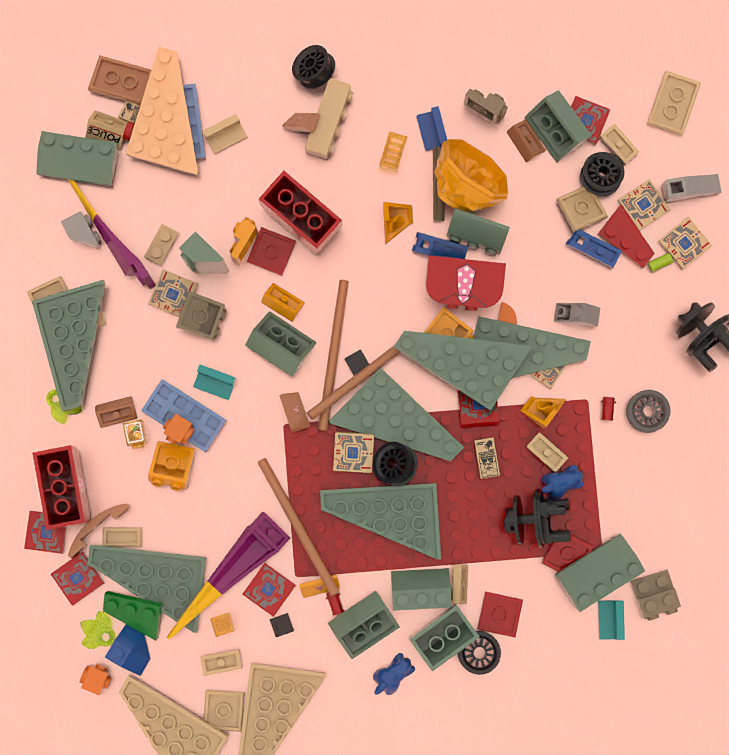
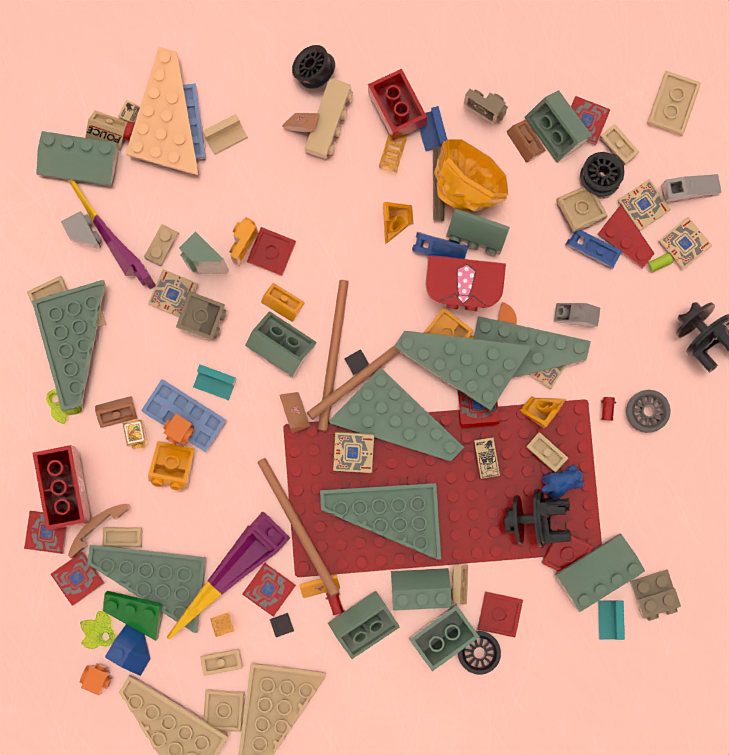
(119, 80): nougat tile -> none
(300, 212): red brick -> none
(384, 464): black wheel -> none
(391, 676): blue animal -> none
(397, 104): none -> red brick

